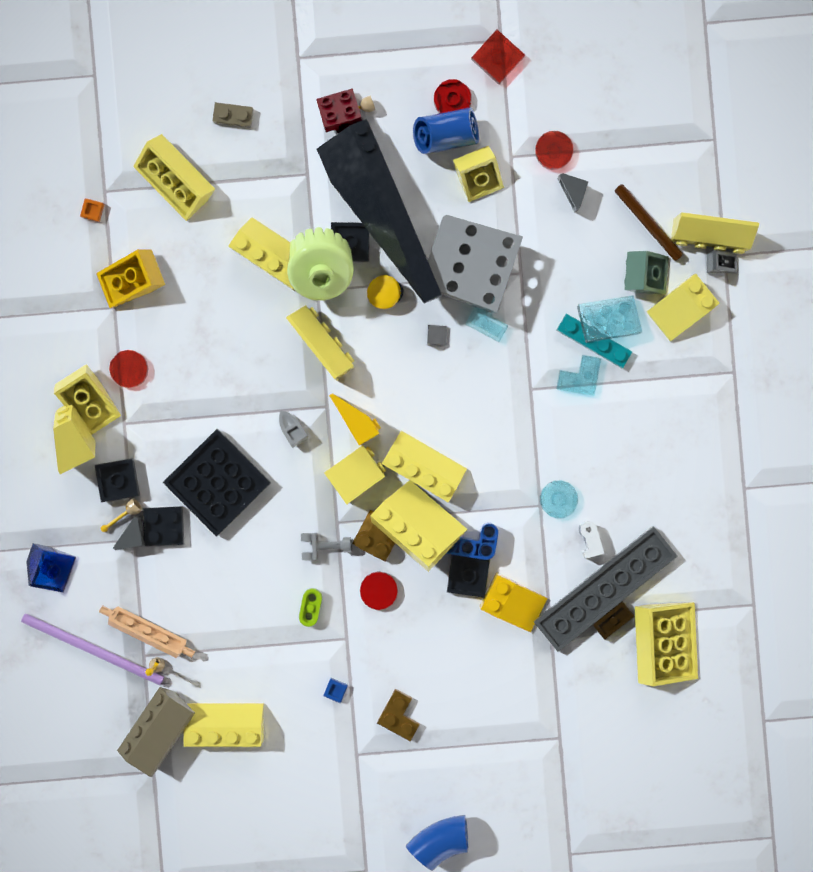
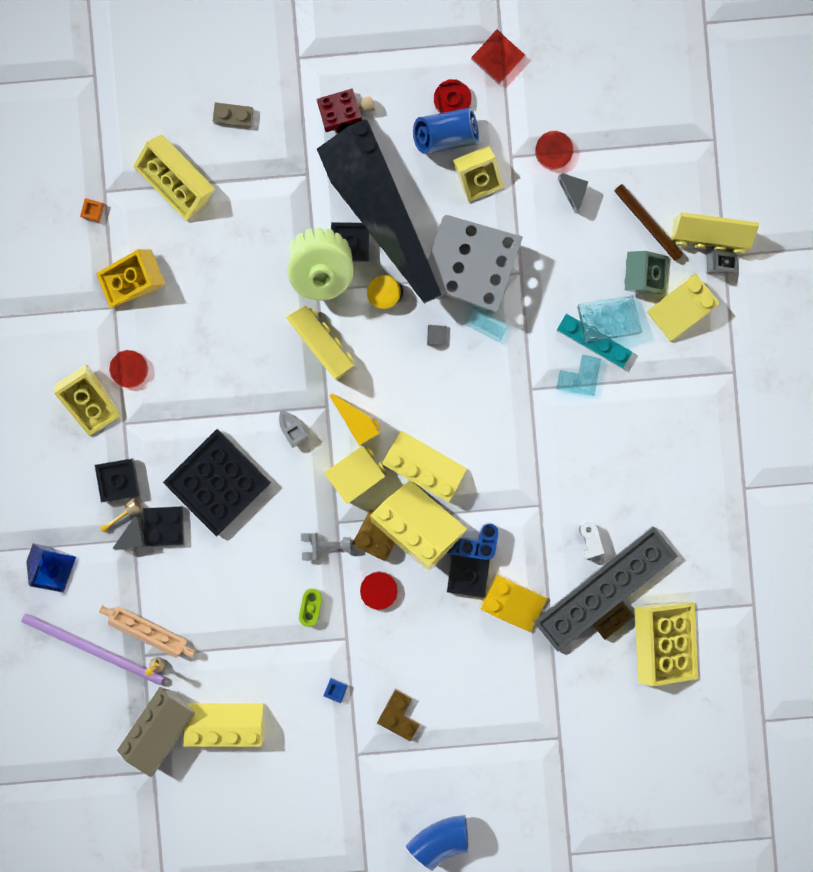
(72, 439): light yellow slope -> none
(263, 249): light yellow slope -> none
(558, 499): clear light blue tile -> none

